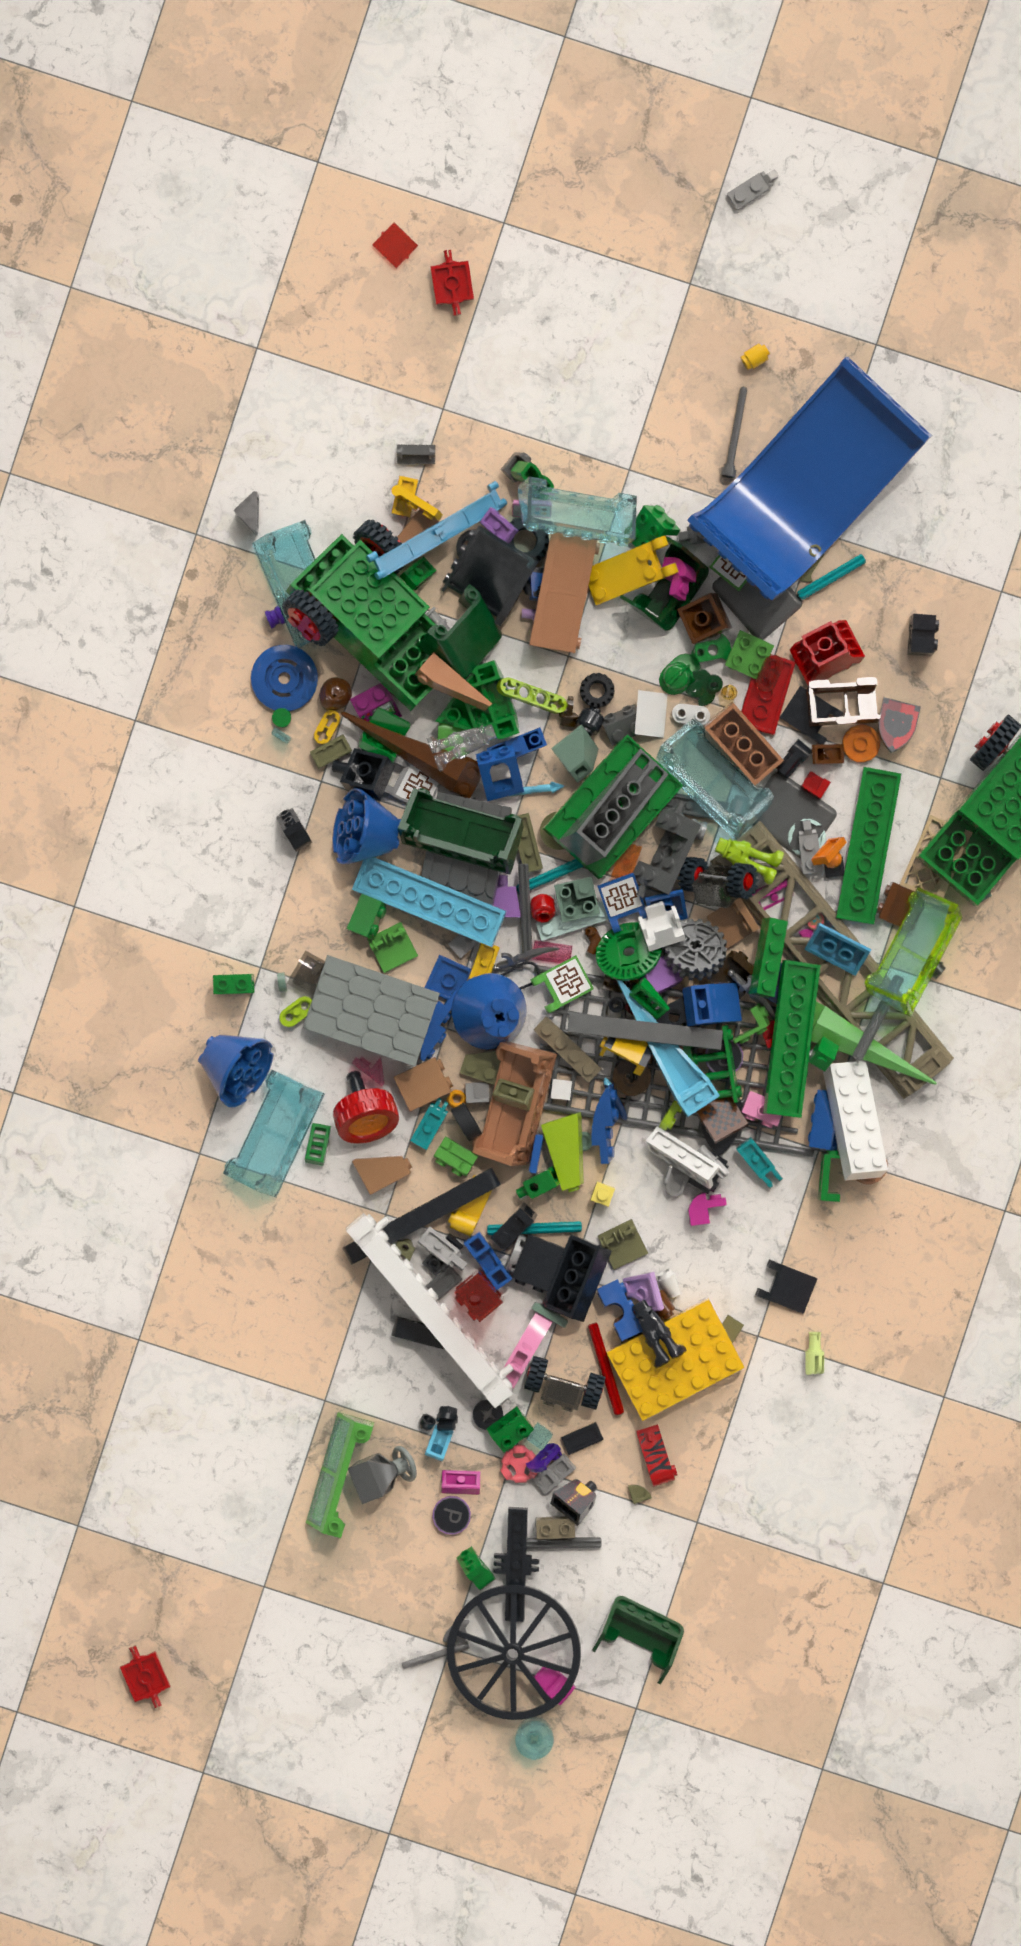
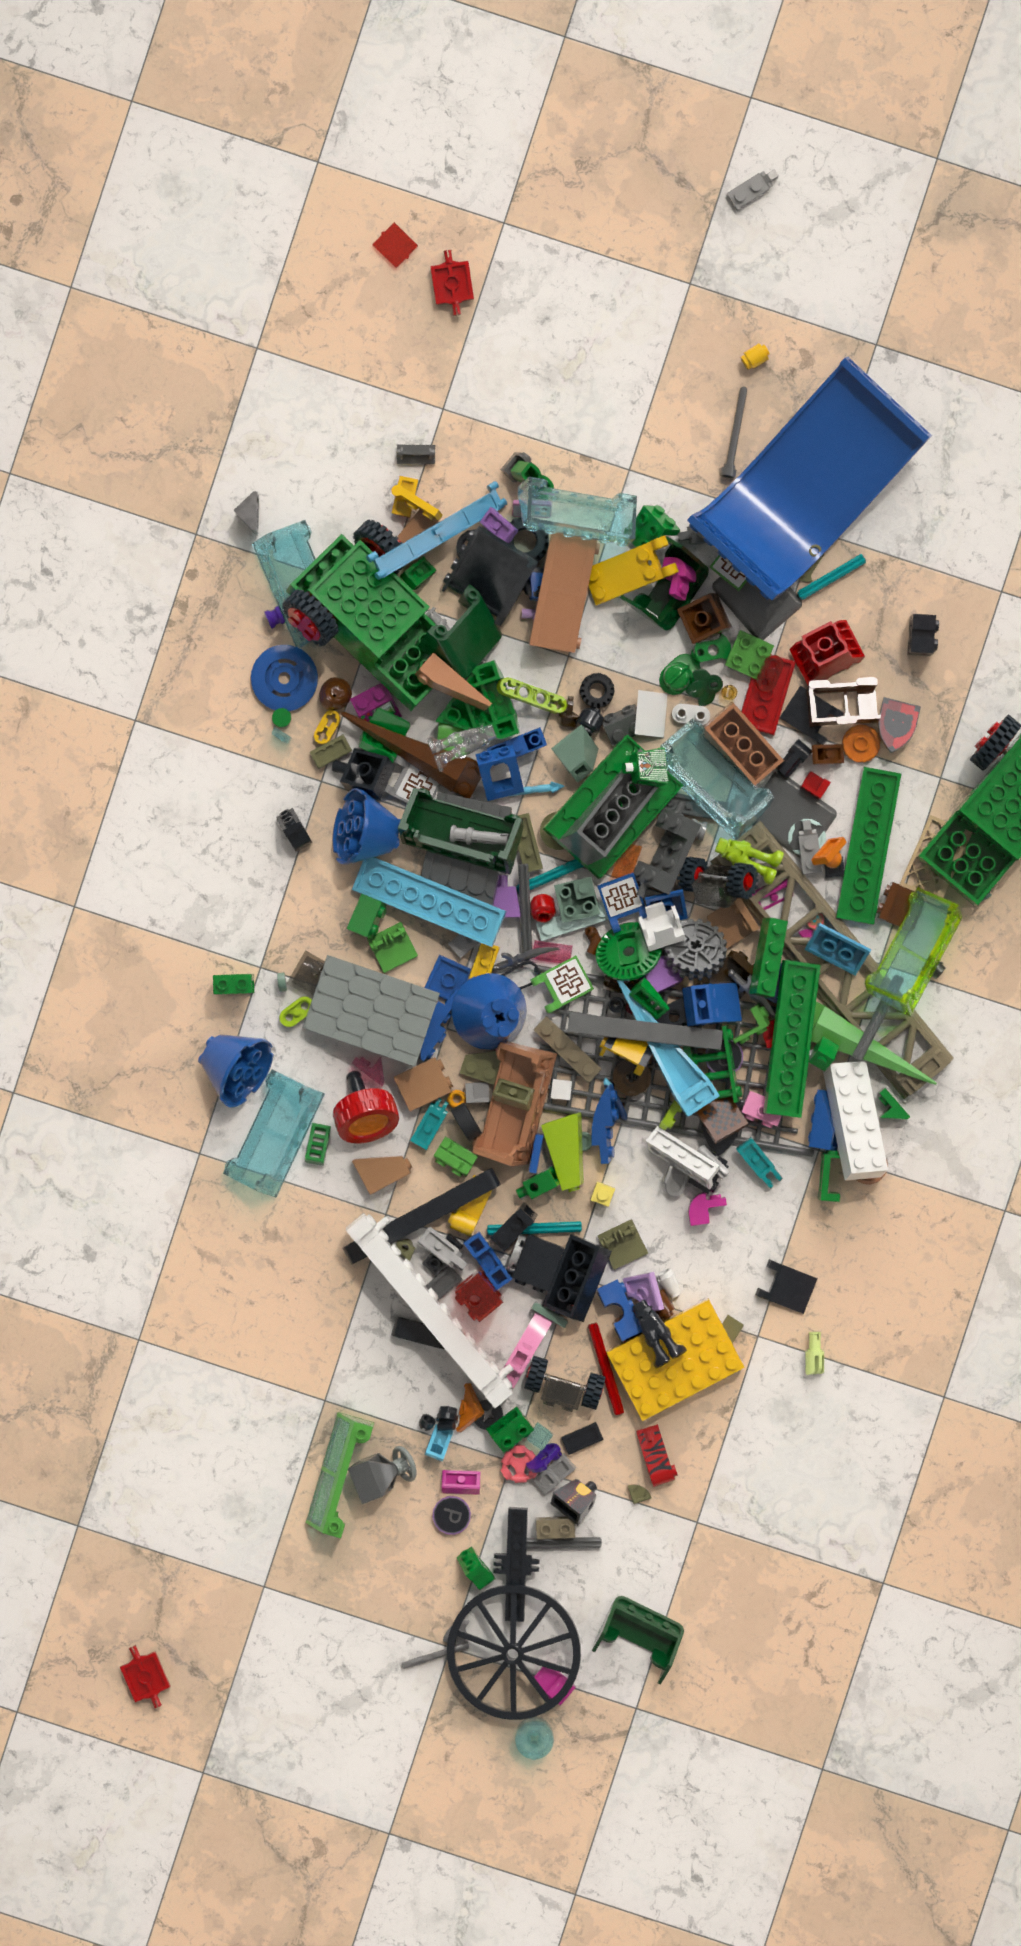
(469, 1409): none -> orange tile
(470, 835): none -> light grey pin
(648, 767): none -> green torso
(895, 1110): none -> green slope

